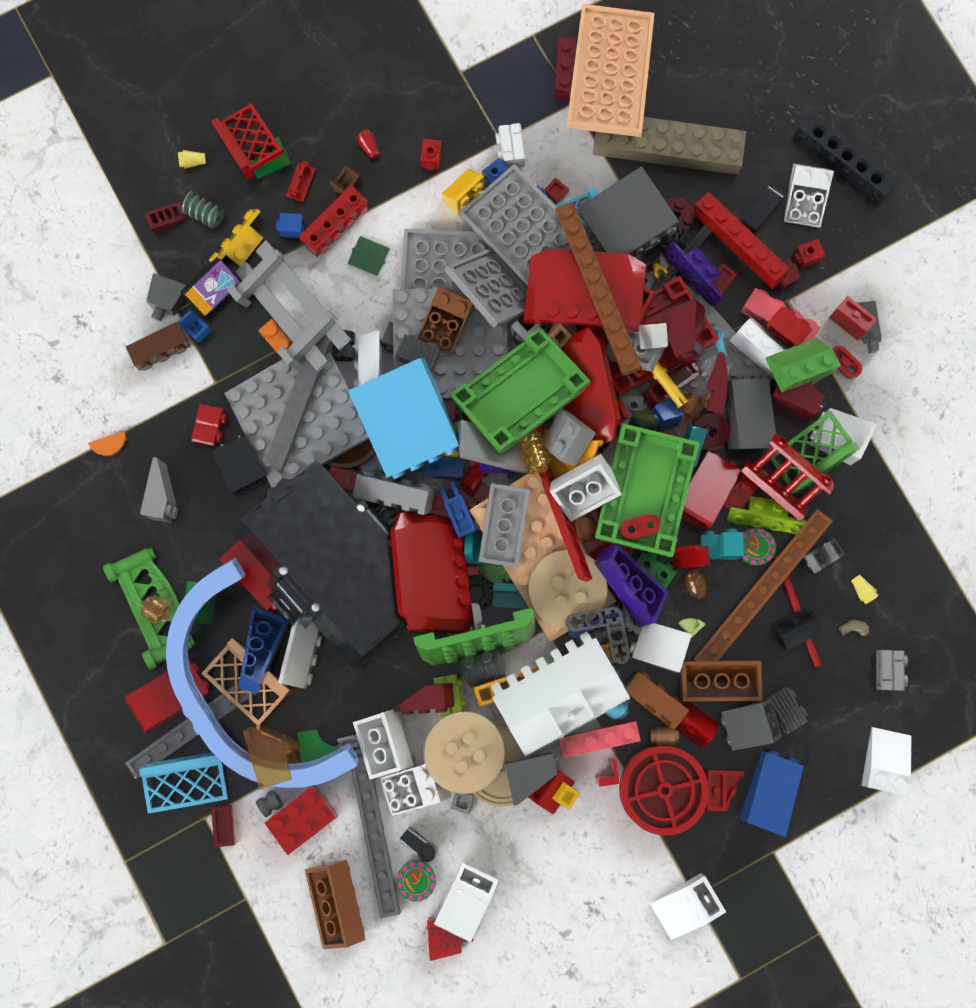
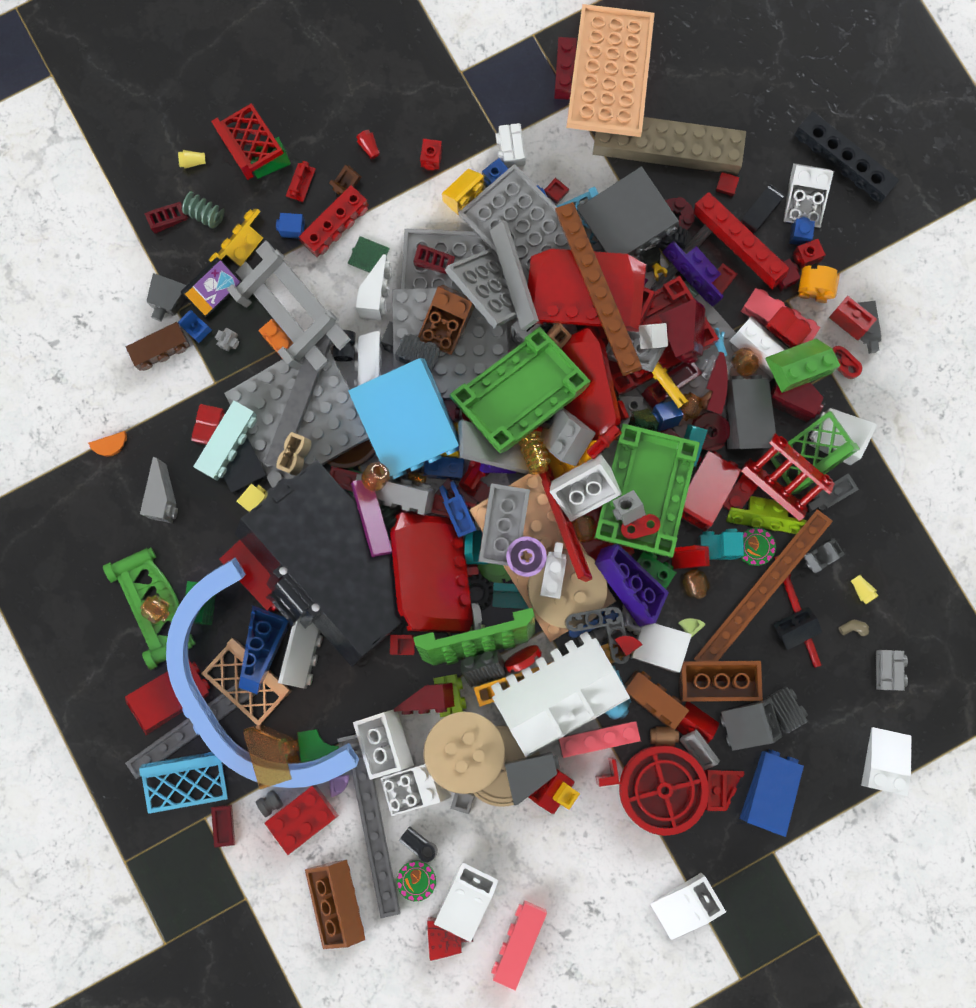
(225, 441): none -> light aqua brick
(227, 339): none -> light grey gear
(252, 497): none -> light yellow brick
(295, 450): none -> tan brick
(338, 784): none -> lavender tile
(371, 519): none -> tile
(374, 290): none -> white slope
(375, 476): none -> clear orange head
(402, 645): none -> red panel
(417, 476): none -> clear orange tile
(435, 253): none -> dark red slope
(514, 275): none -> light grey tile
(519, 945): none -> coral brick
(522, 658): none -> red tile
(535, 562): none -> lavender brick
(554, 573): none -> white hinge
(604, 441): none -> red axle
(628, 644): none -> red tile
(630, 501): none -> light grey brick
(699, 749): none -> light grey plate
(727, 184): none -> red tile
(745, 362): none -> clear orange head
(801, 231): none -> blue brick
(818, 283): none -> light orange brick
(842, 488): none -> dark grey hinge

